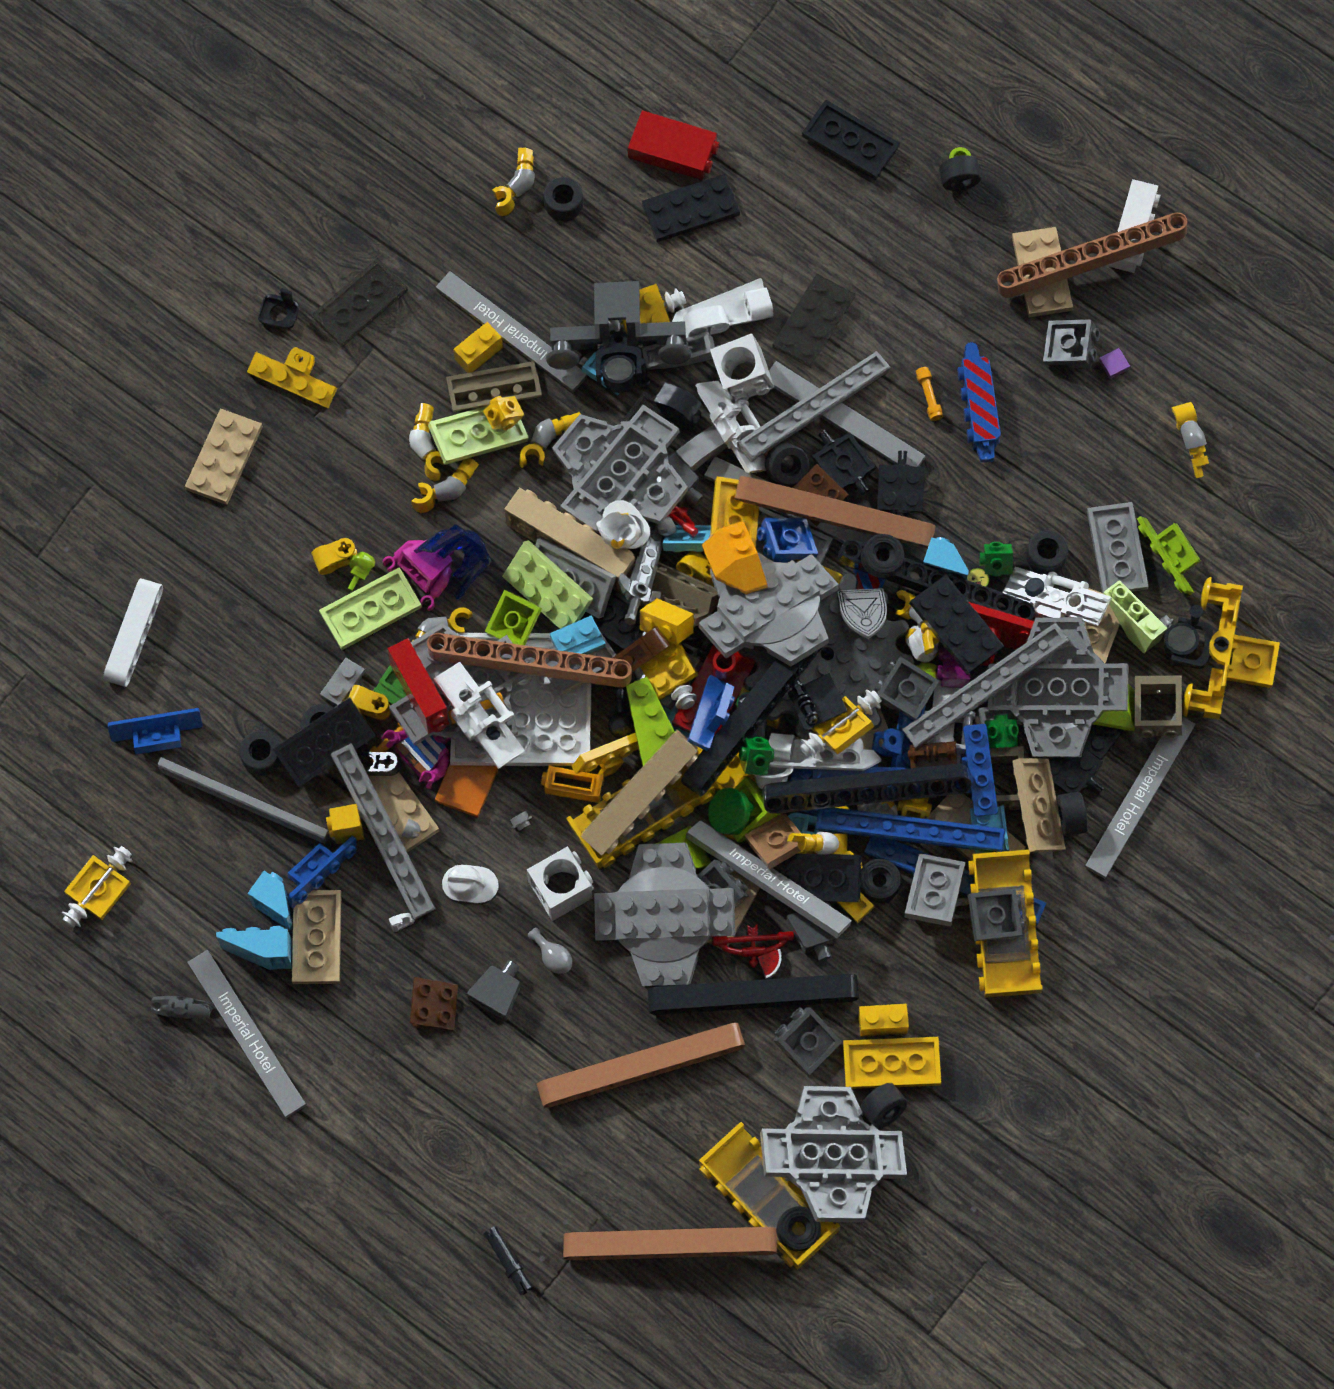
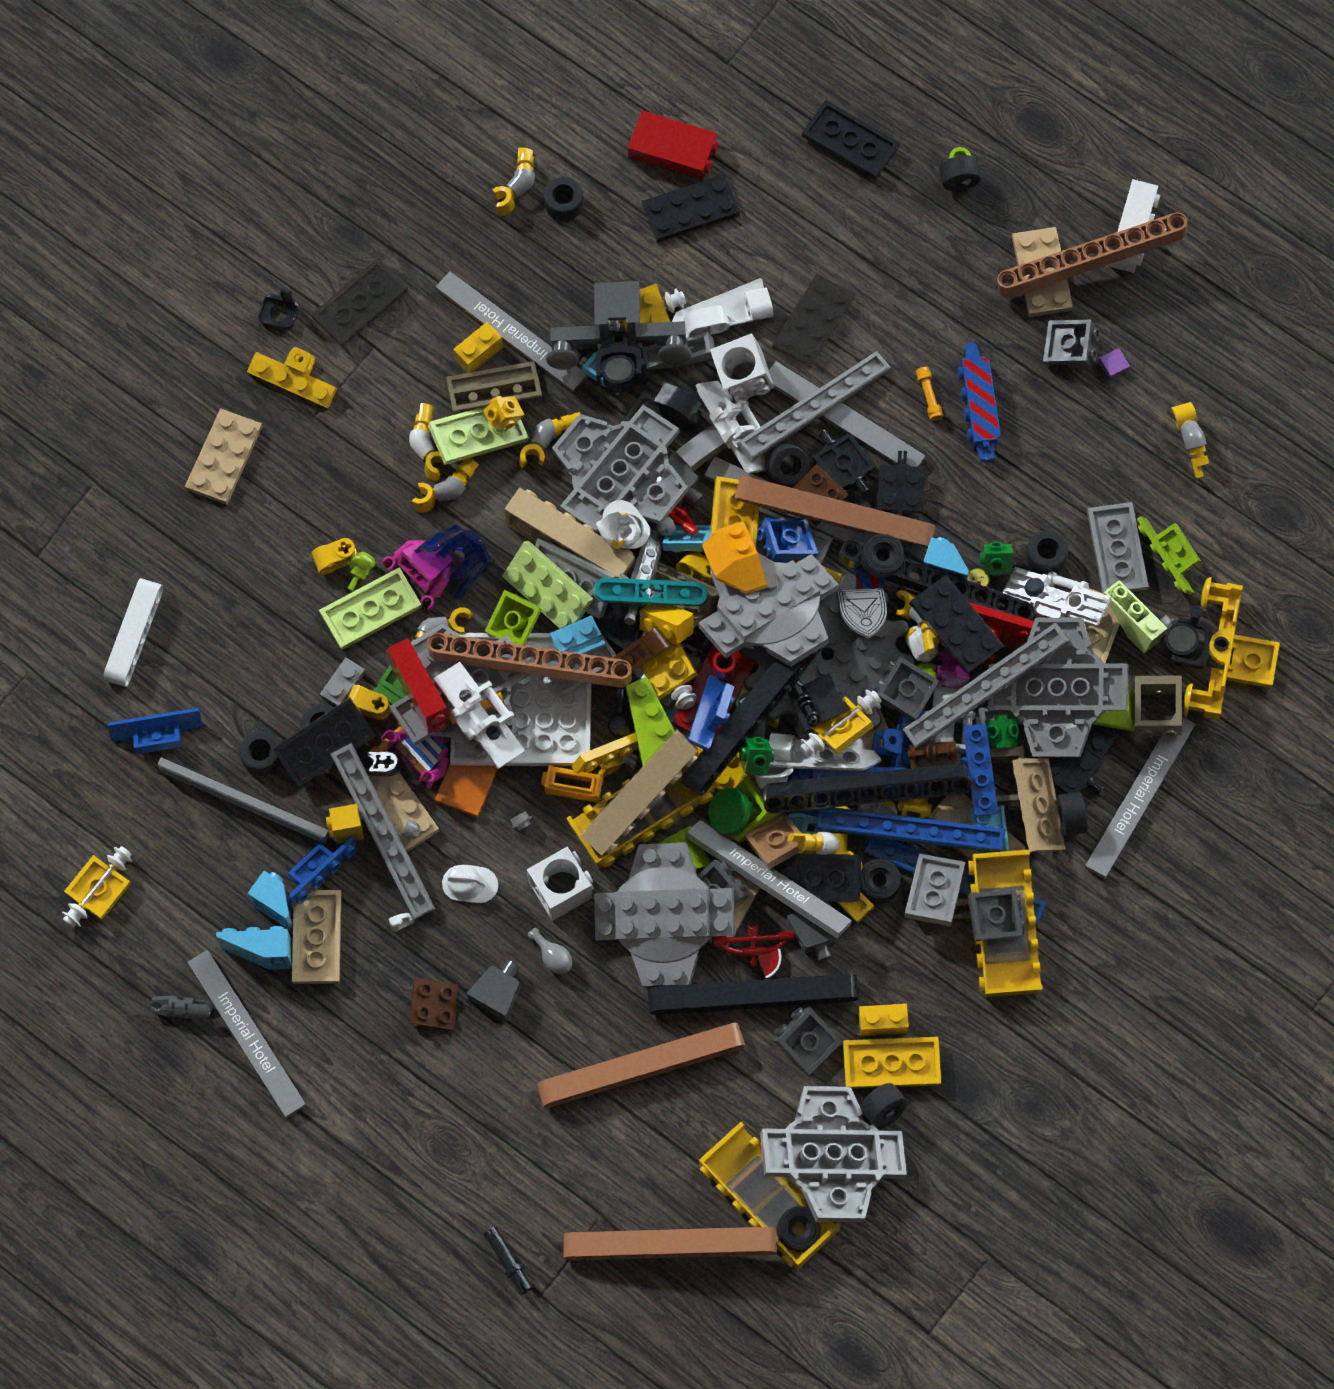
(627, 591): none -> teal piece

